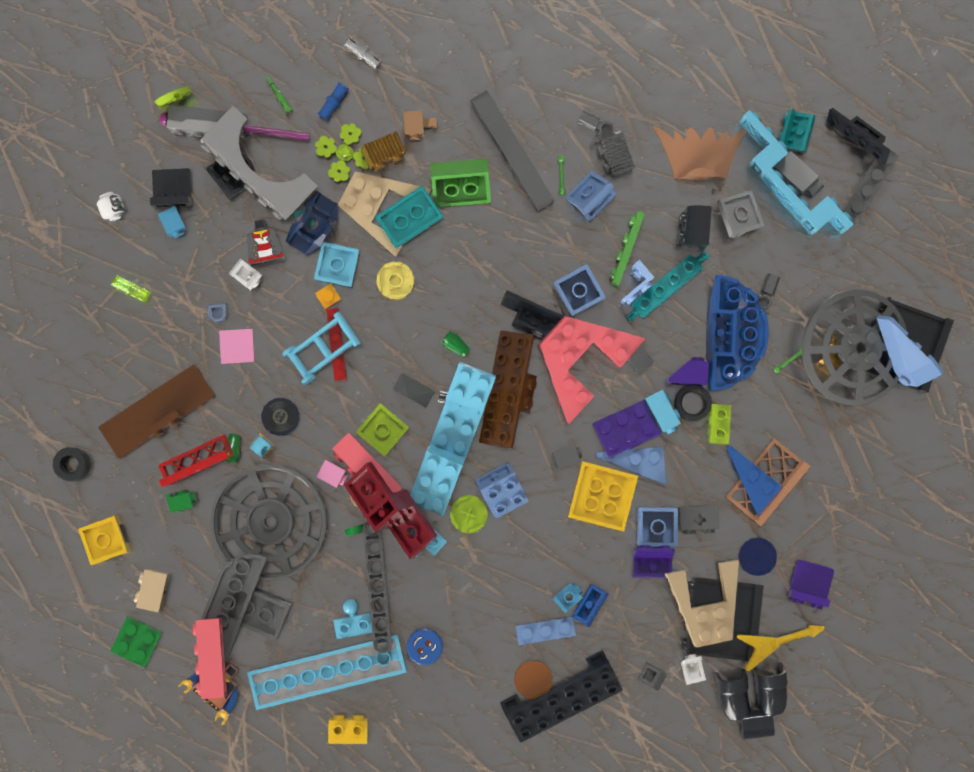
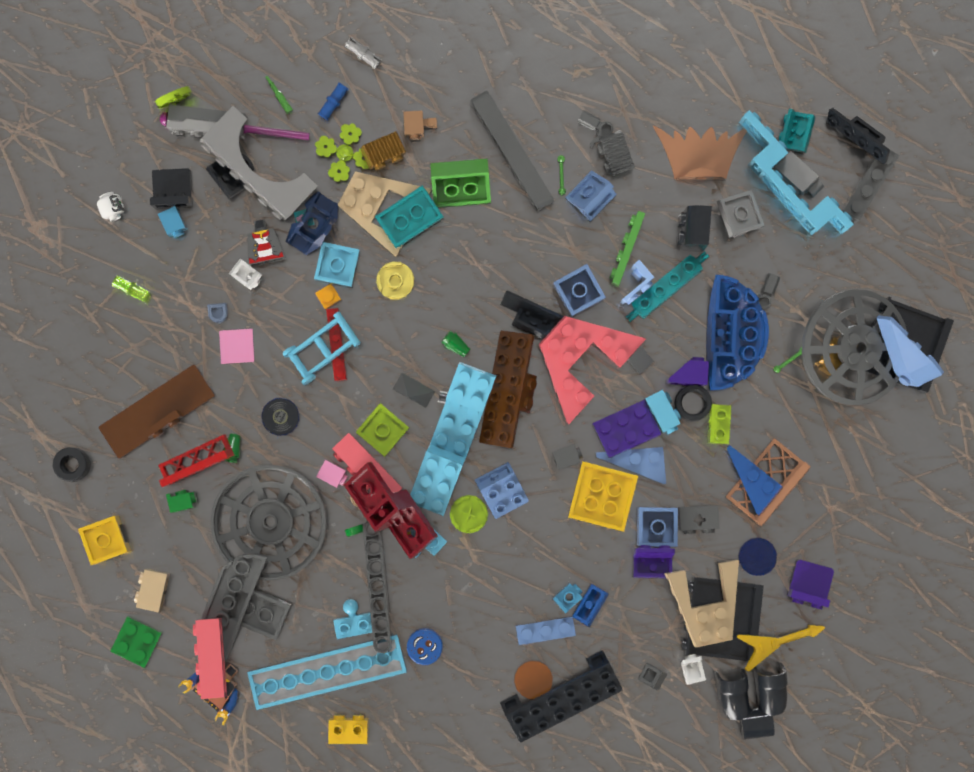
(261, 446): medium azure leg -> none

